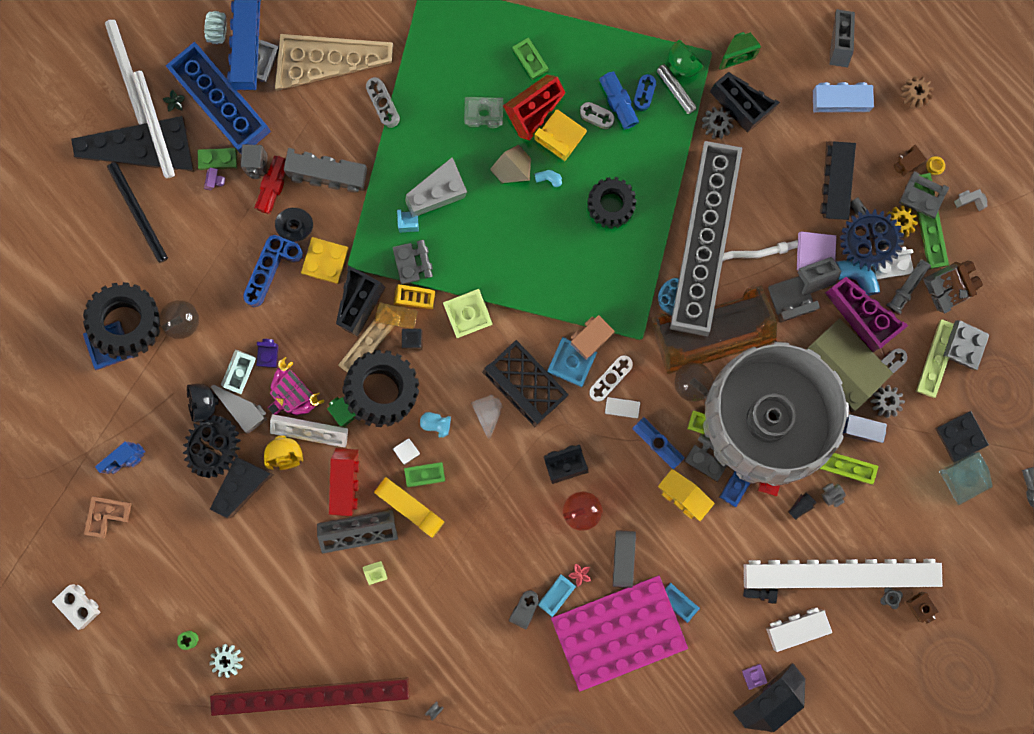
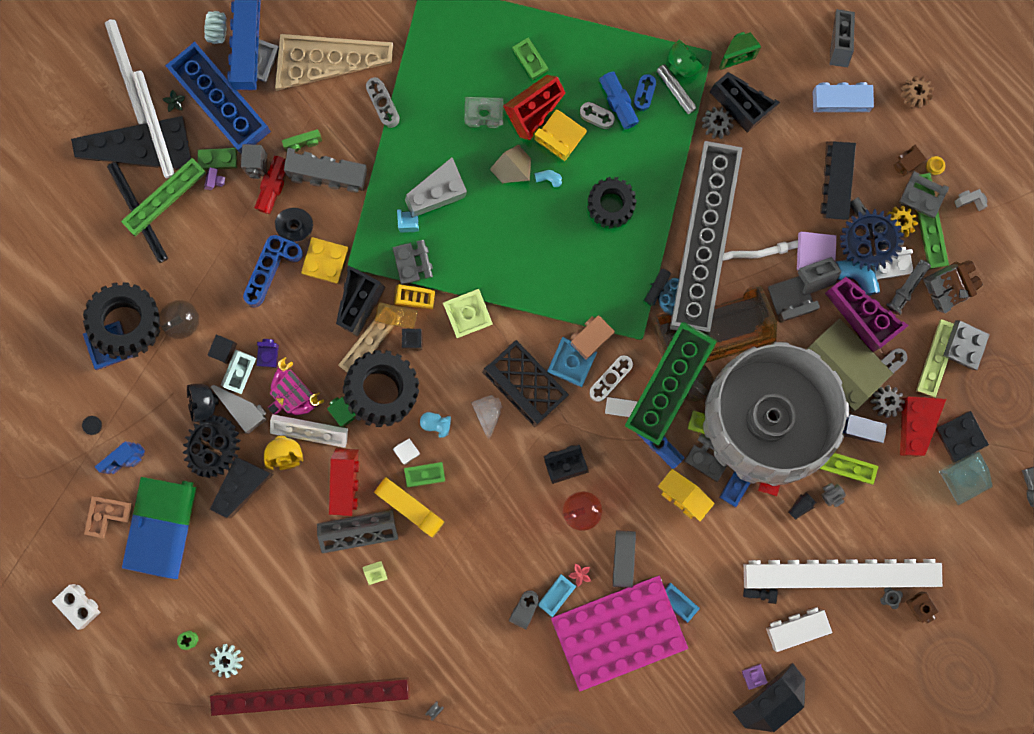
(92, 425): none -> black piece
(159, 527): none -> door
(163, 197): none -> bright green plate
(222, 349): none -> black panel
(307, 139): none -> bright green plate
(657, 287): none -> black axle
(671, 383): none -> green brick
(918, 424): none -> red wedge

